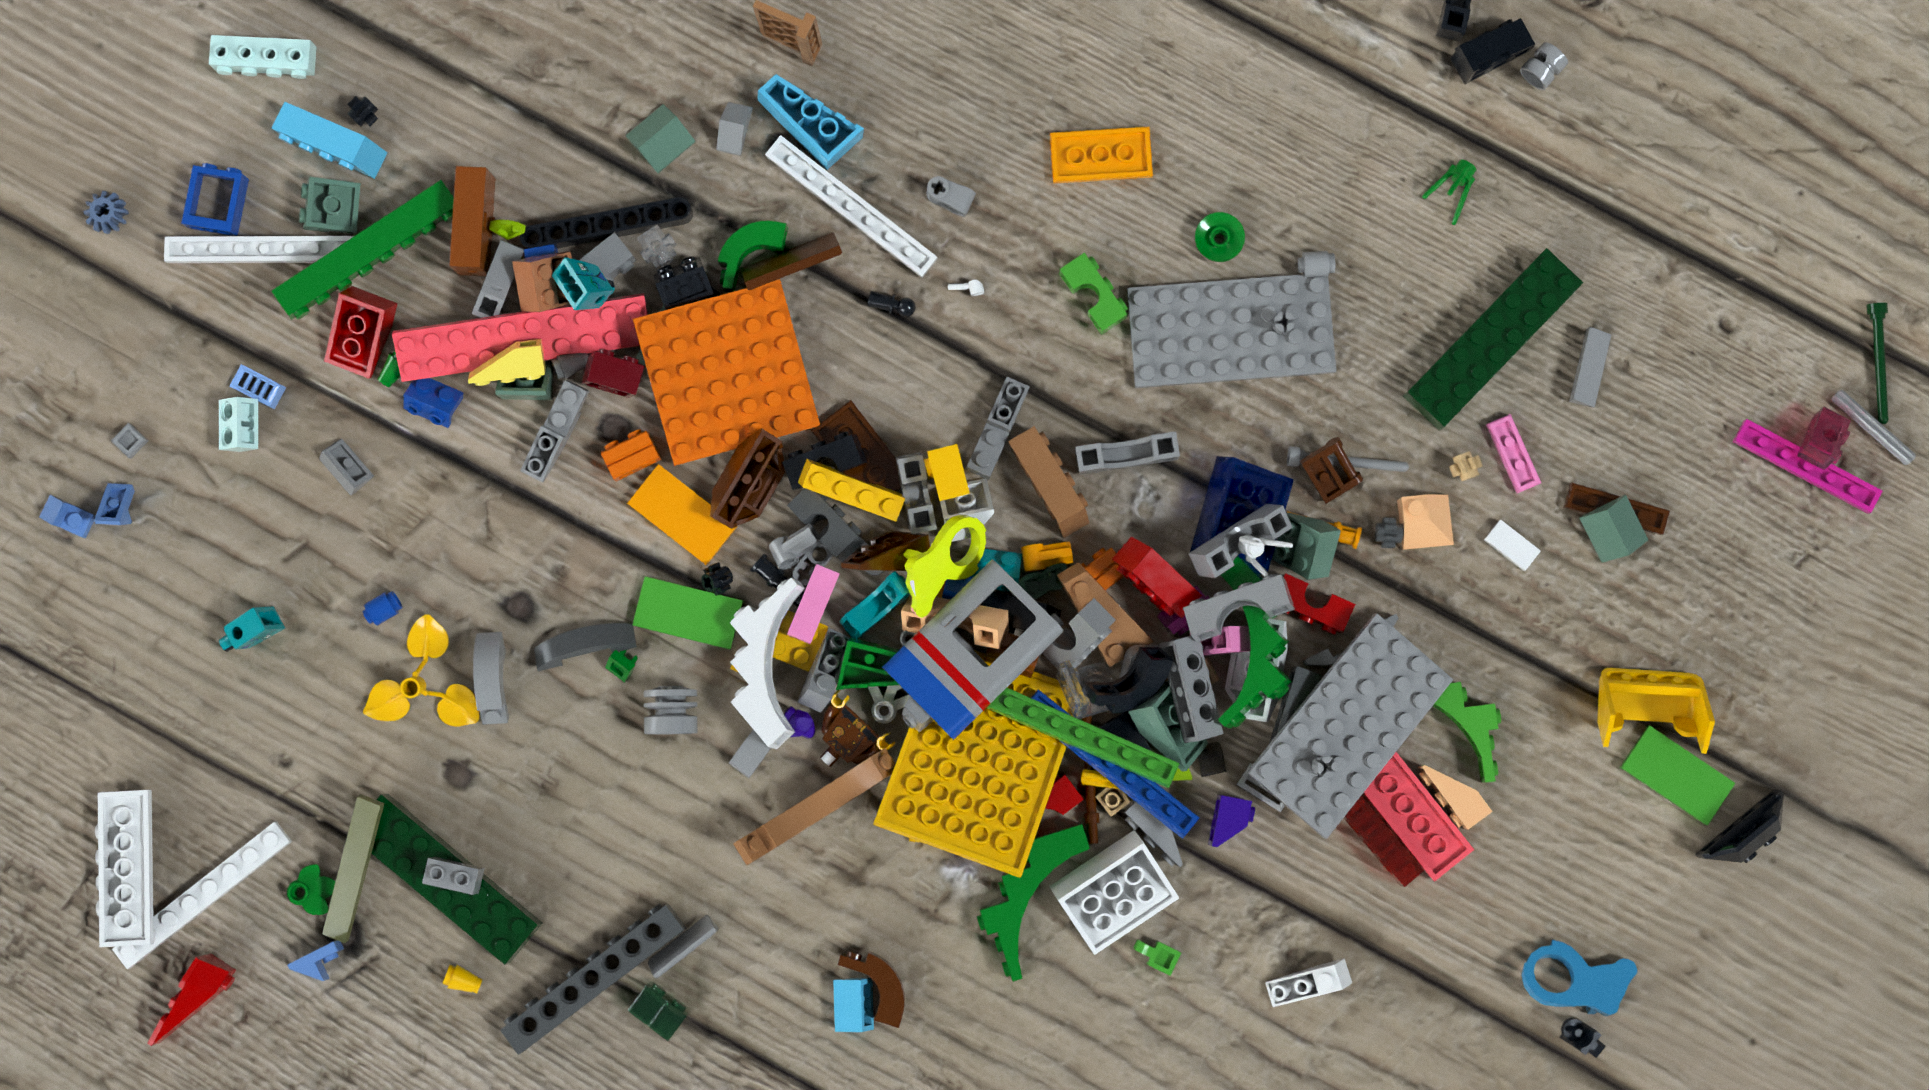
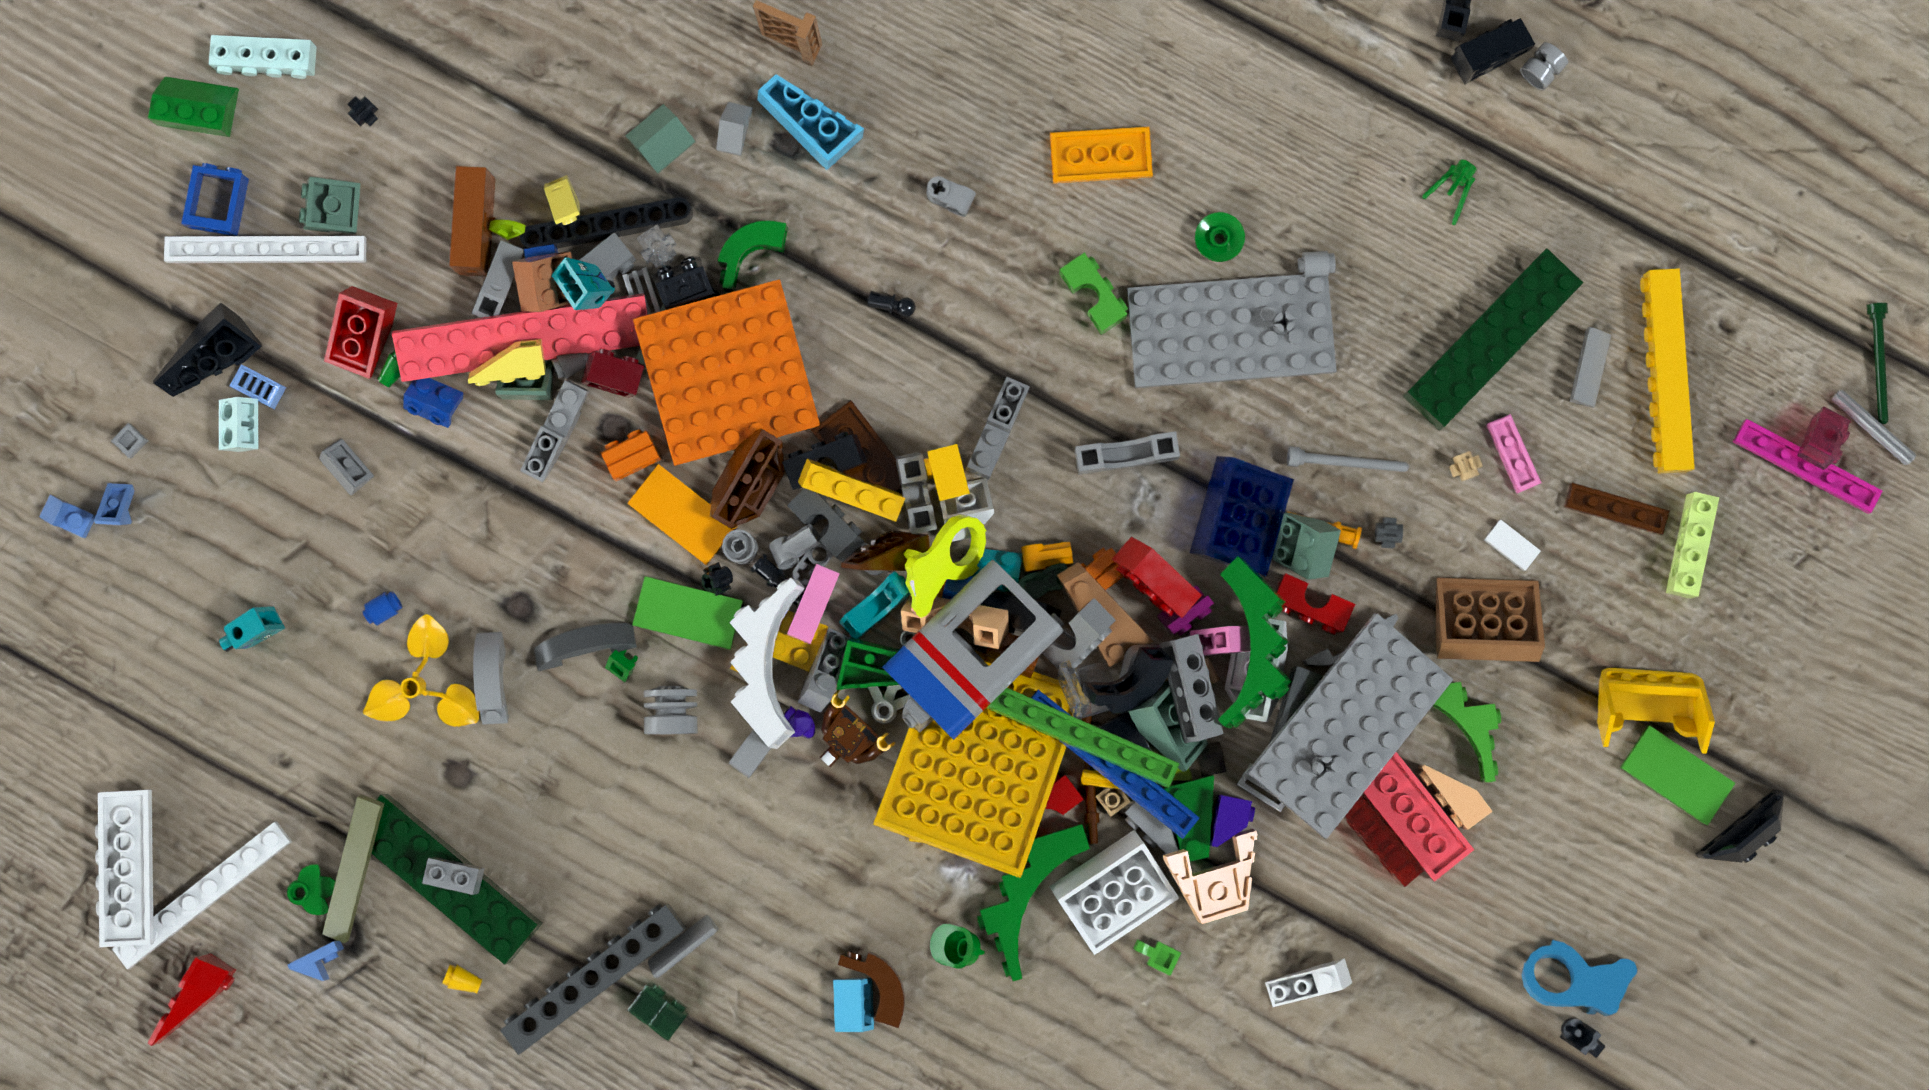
(106, 202): sand blue gear -> none
(193, 106): none -> green slope
(212, 346): none -> black wedge
(329, 140): medium azure wedge -> none
(365, 250): green brick -> none
(562, 200): none -> light yellow slope
(635, 275): none -> white tile
(740, 547): none -> light grey wheel
(791, 261): reddish brown tile -> none
(815, 807): medium nougat arch -> none
(851, 206): white plate -> none
(955, 946): none -> green piece
(974, 286): white hand -> none
(1050, 481): medium nougat wedge -> none
(1197, 797): none -> green wedge
(1207, 616): light grey arch -> none
(1219, 552): light grey arch -> none
(1220, 889): none -> light nougat wing
(1254, 547): white plant -> none
(1323, 473): reddish brown plate -> none
(1425, 521): light nougat slope -> none
(1488, 620): none -> medium nougat slope
(1614, 529): sand green slope -> none
(1668, 371): none -> yellow brick
(1692, 545): none -> yellowish green brick

